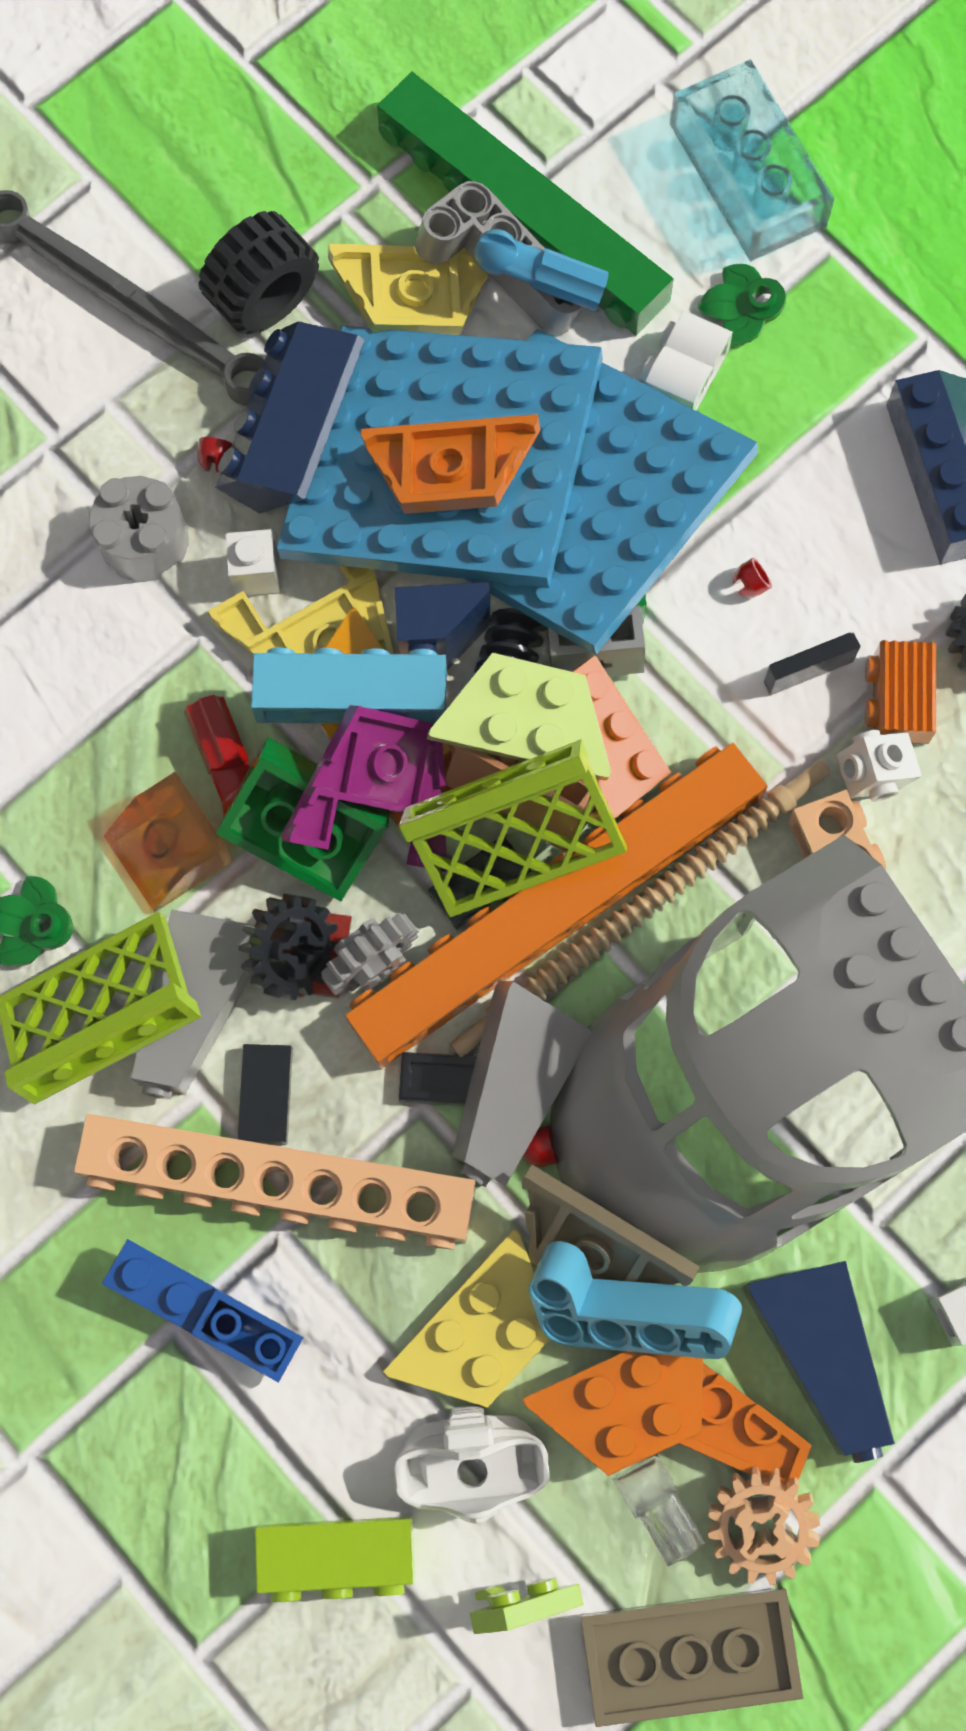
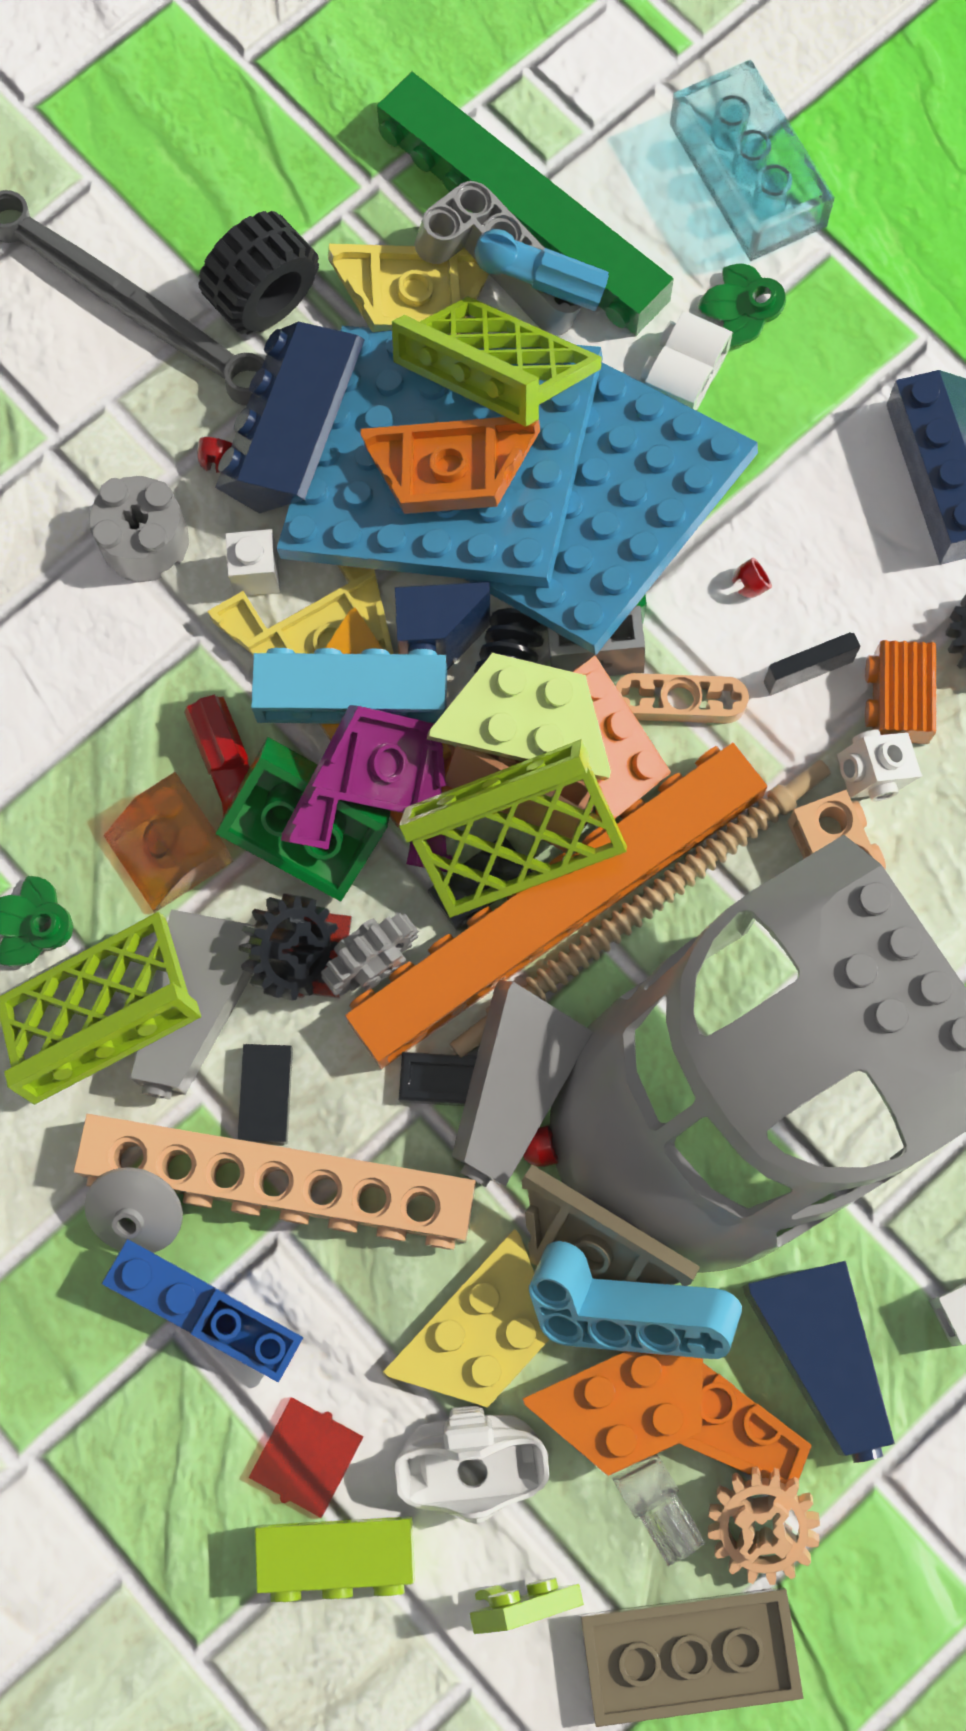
(135, 1196): none -> light grey dish
(306, 1457): none -> clear red piece
(488, 374): none -> lime fence
(714, 709): none -> light nougat beam

